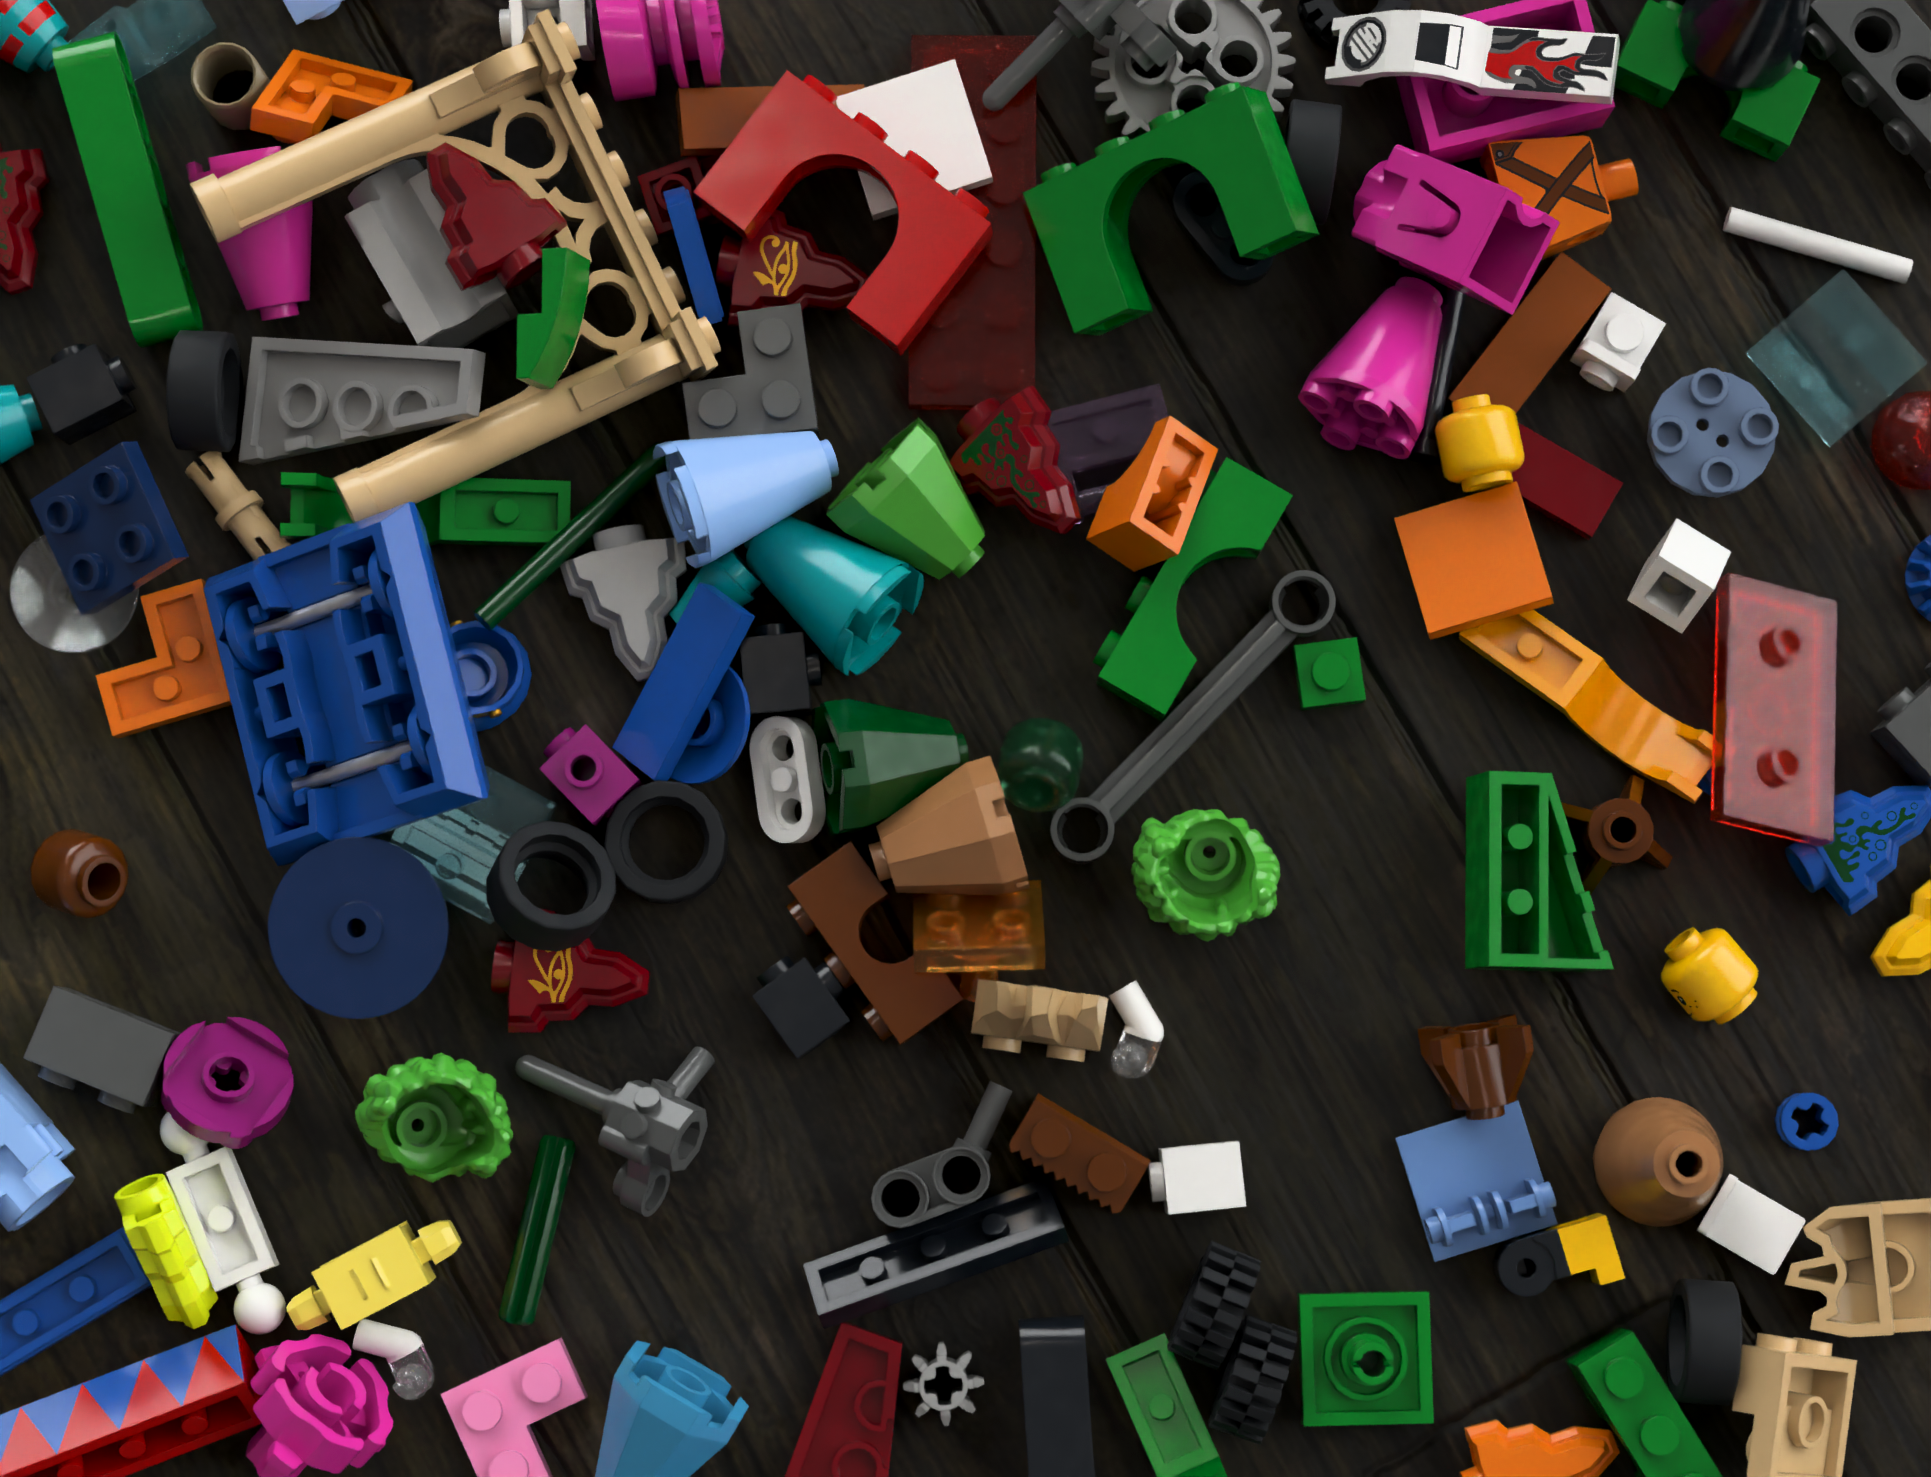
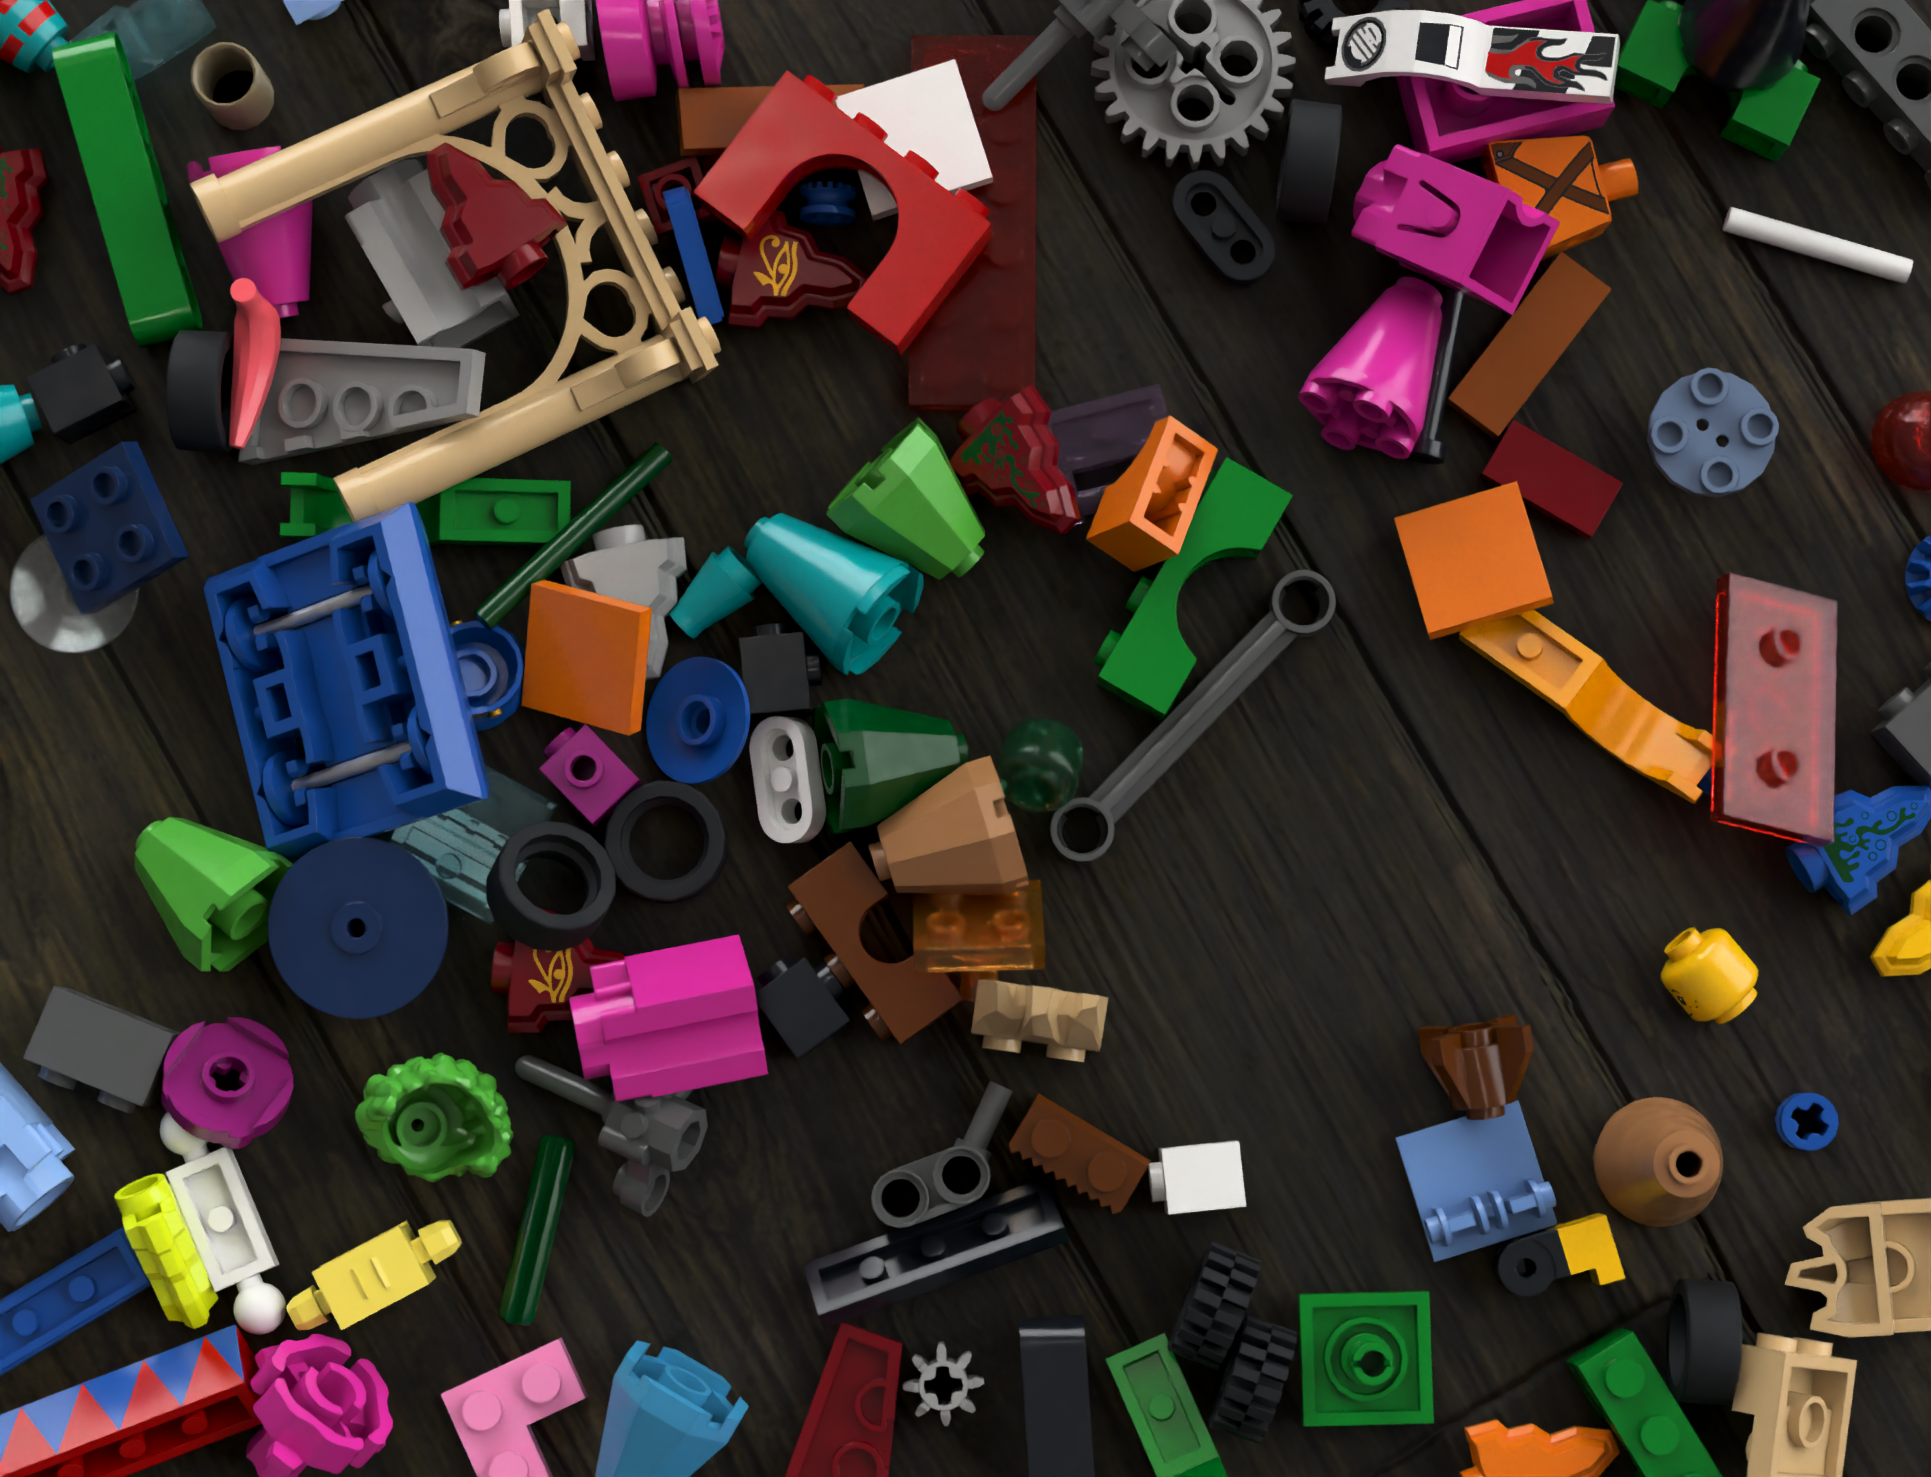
(79, 873): reddish brown head -> none
(184, 675): orange plate -> none
(209, 889): none -> bright green cone
(236, 506): tan pin -> none
(254, 358): none -> coral piece
(315, 88): orange plate -> none
(404, 1354): arm -> none
(549, 336): green slope -> none
(586, 657): none -> orange tile
(671, 1020): none -> dark pink piece
(683, 682): blue tile -> none
(739, 486): light blue cone -> none
(772, 394): dark grey brick -> none
(827, 204): none -> blue bush
(1086, 207): green arch -> none
(1141, 1033): arm -> none
(1201, 889): bright green hair -> none
(1329, 673): green plate -> none
(1479, 444): yellow head -> none
(1523, 881): green wedge -> none
(1600, 845): reddish brown brick -> none
(1616, 344): white bracket -> none
(1679, 576): white brick -> none
(1751, 1225): white bracket -> none
(1836, 358): clear light blue slope -> none

